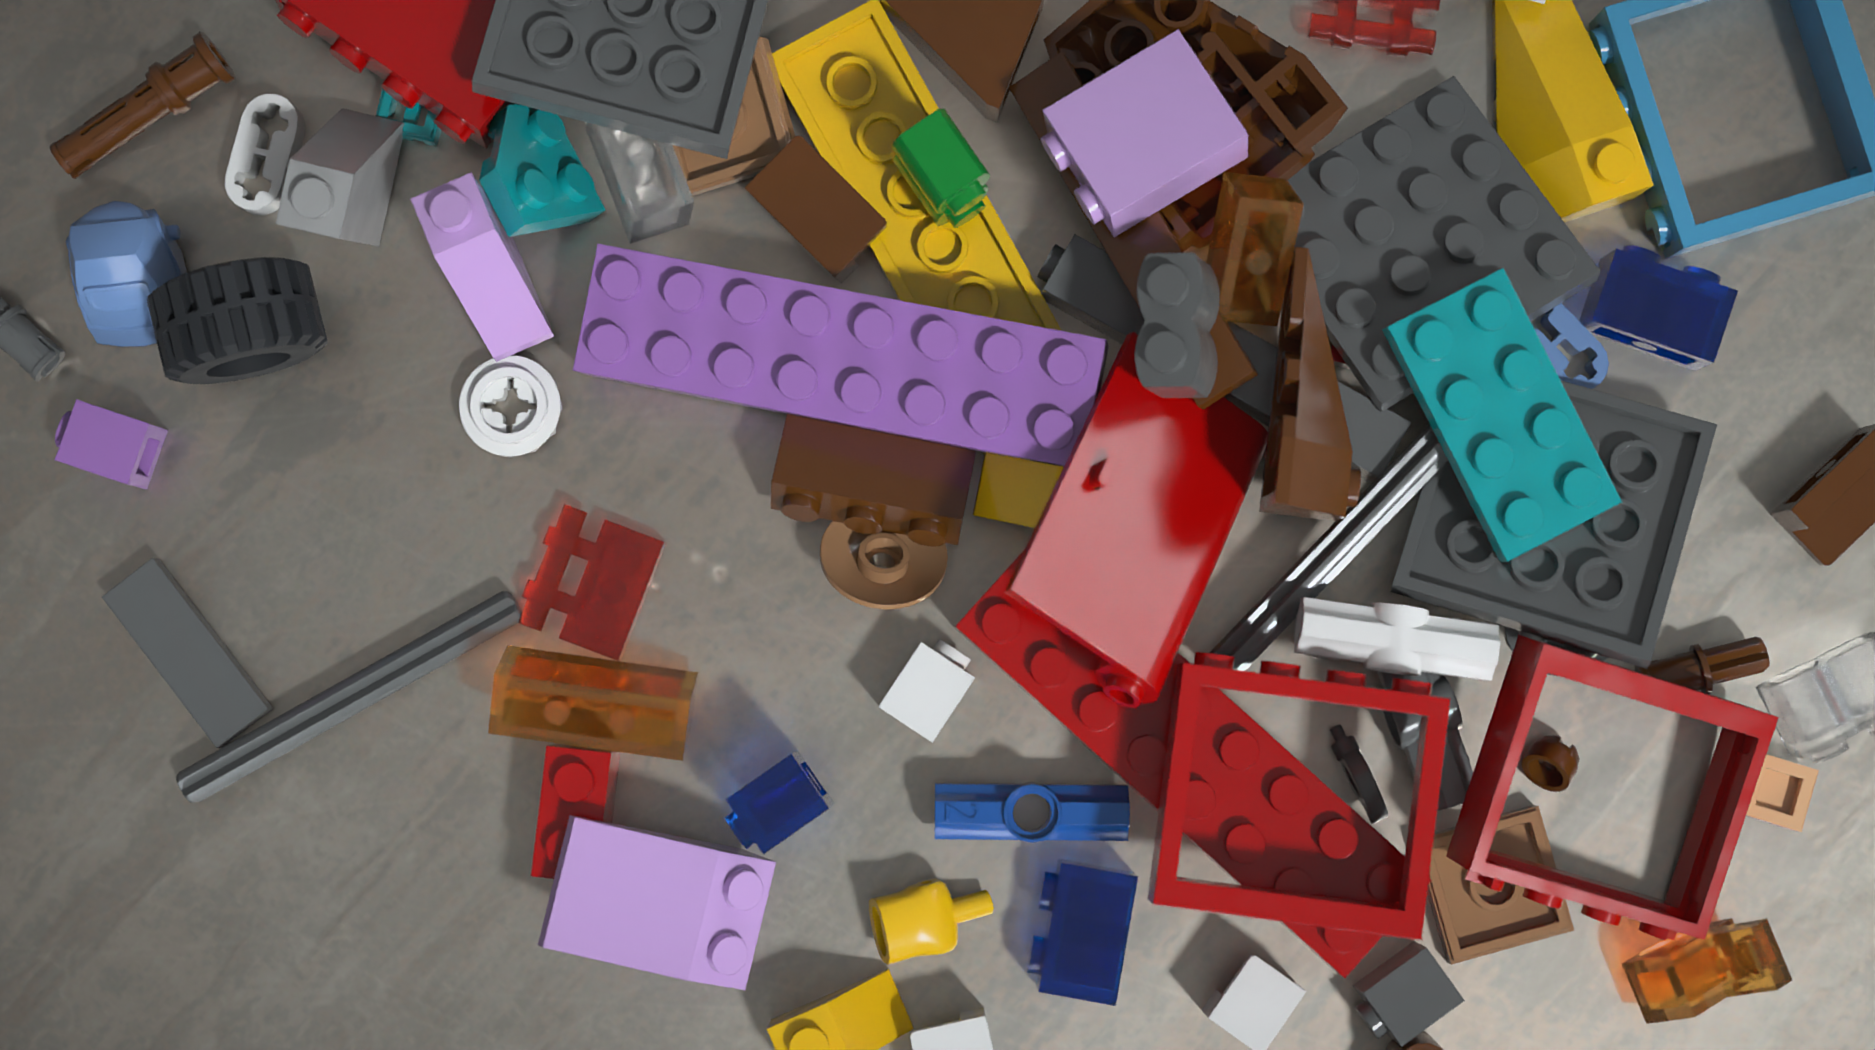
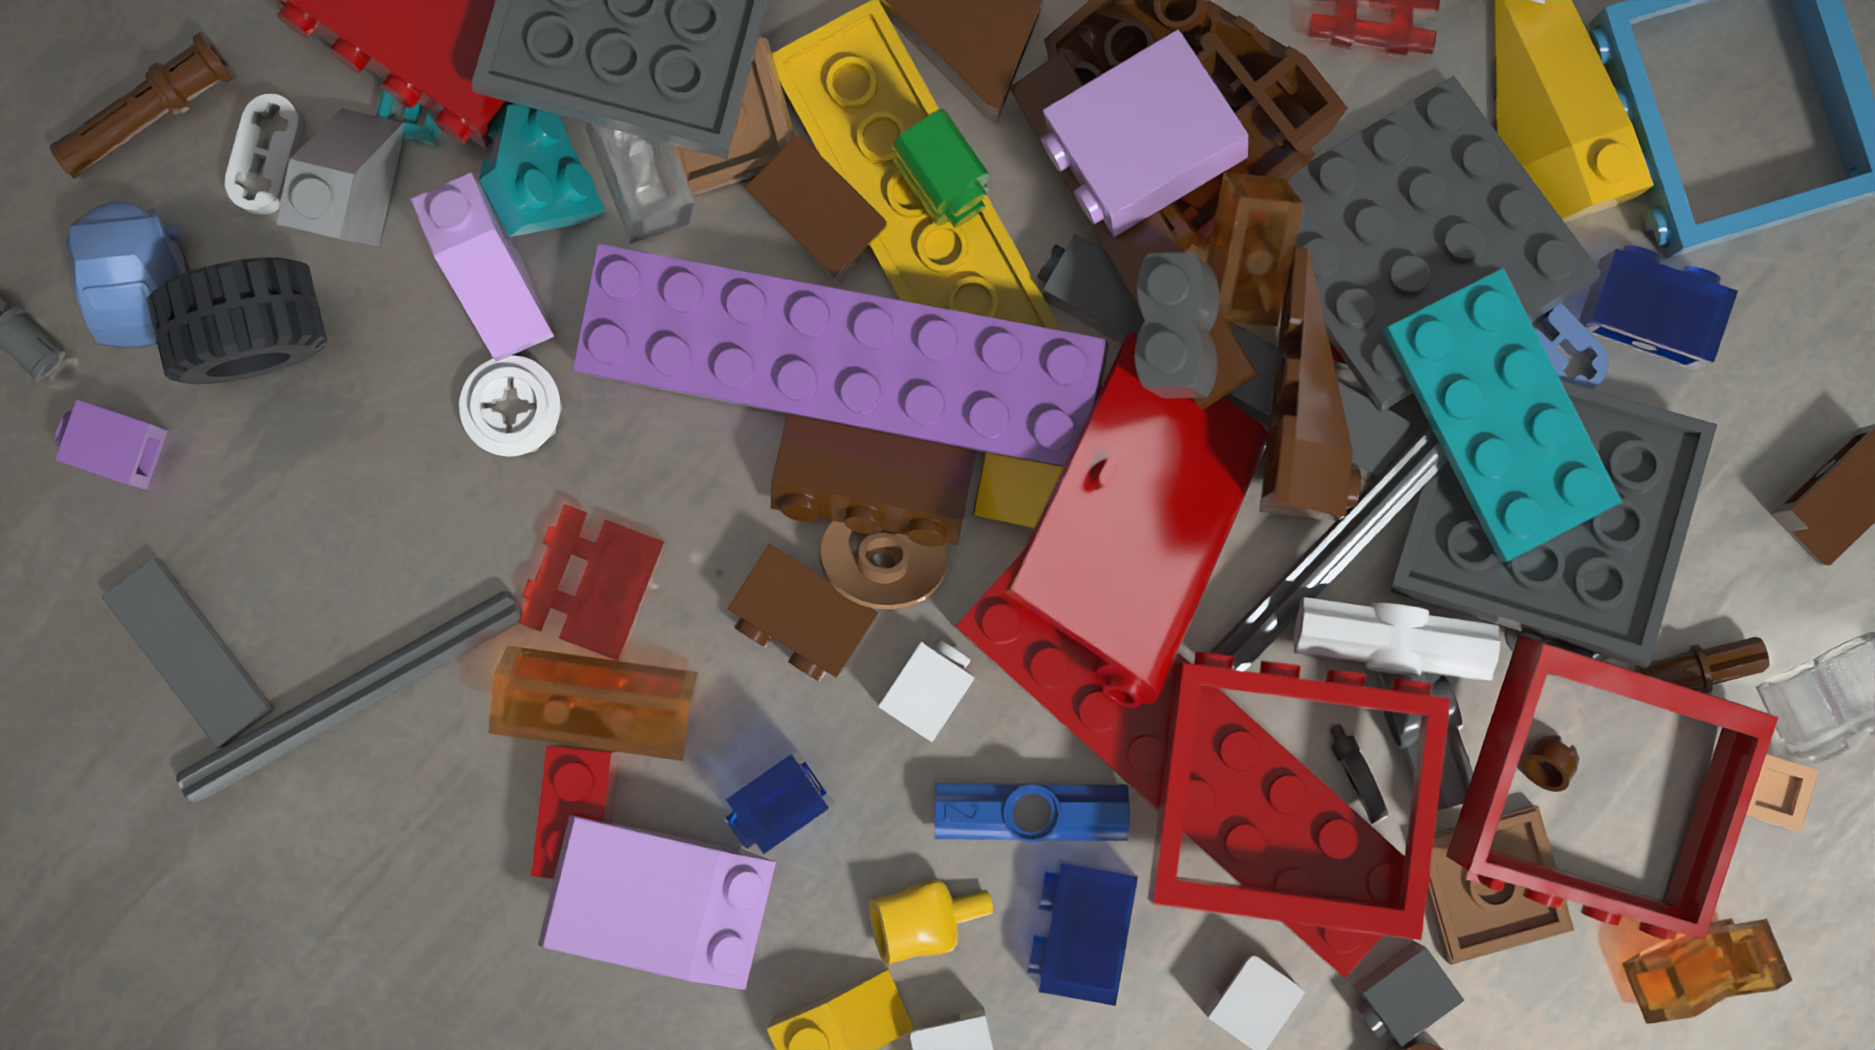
(801, 612): none -> reddish brown brick

